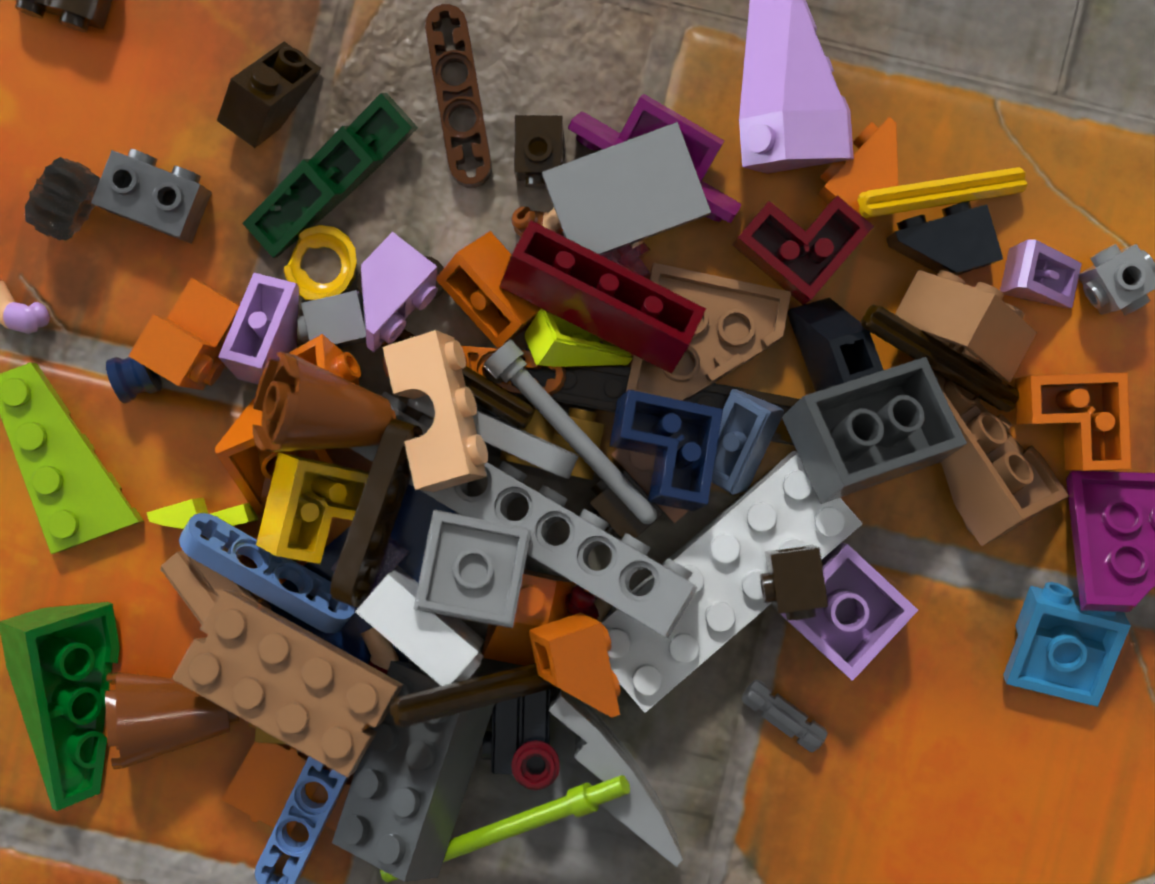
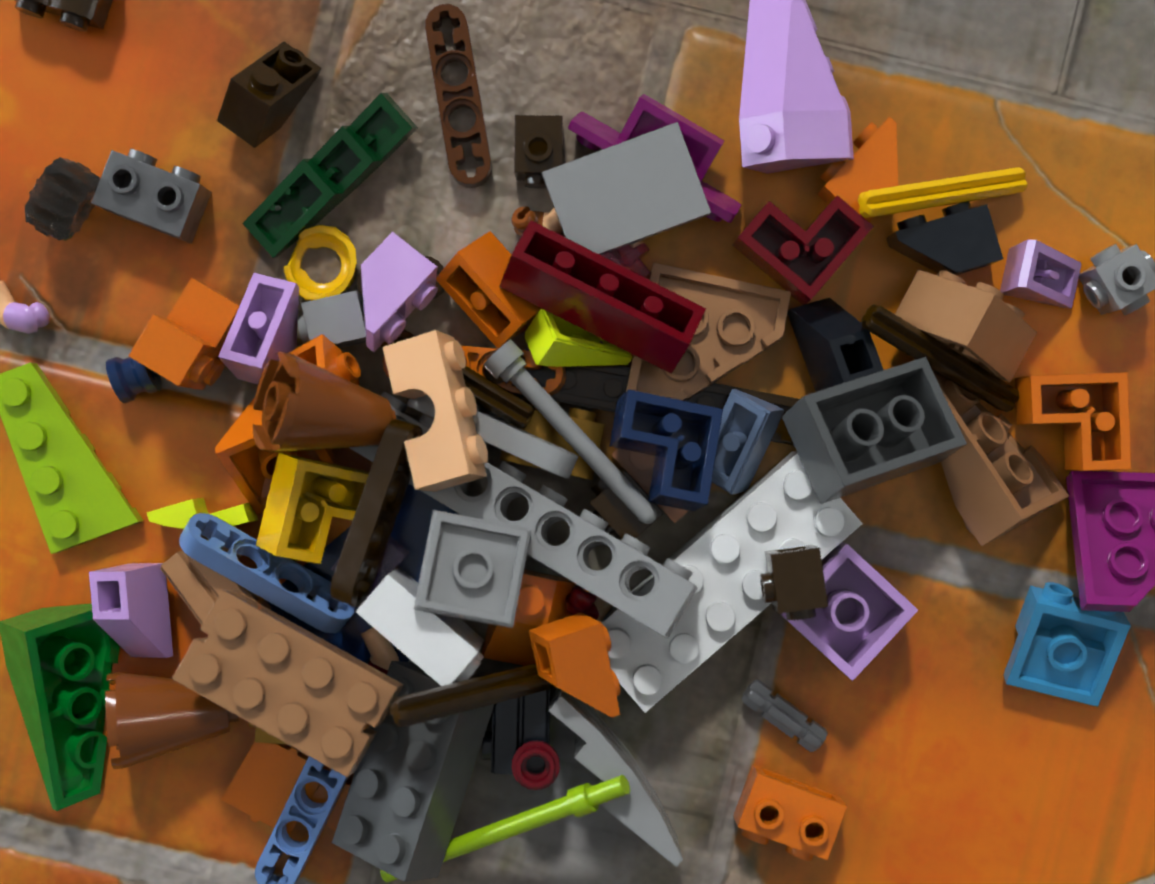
(133, 608): none -> lavender slope
(789, 814): none -> orange brick

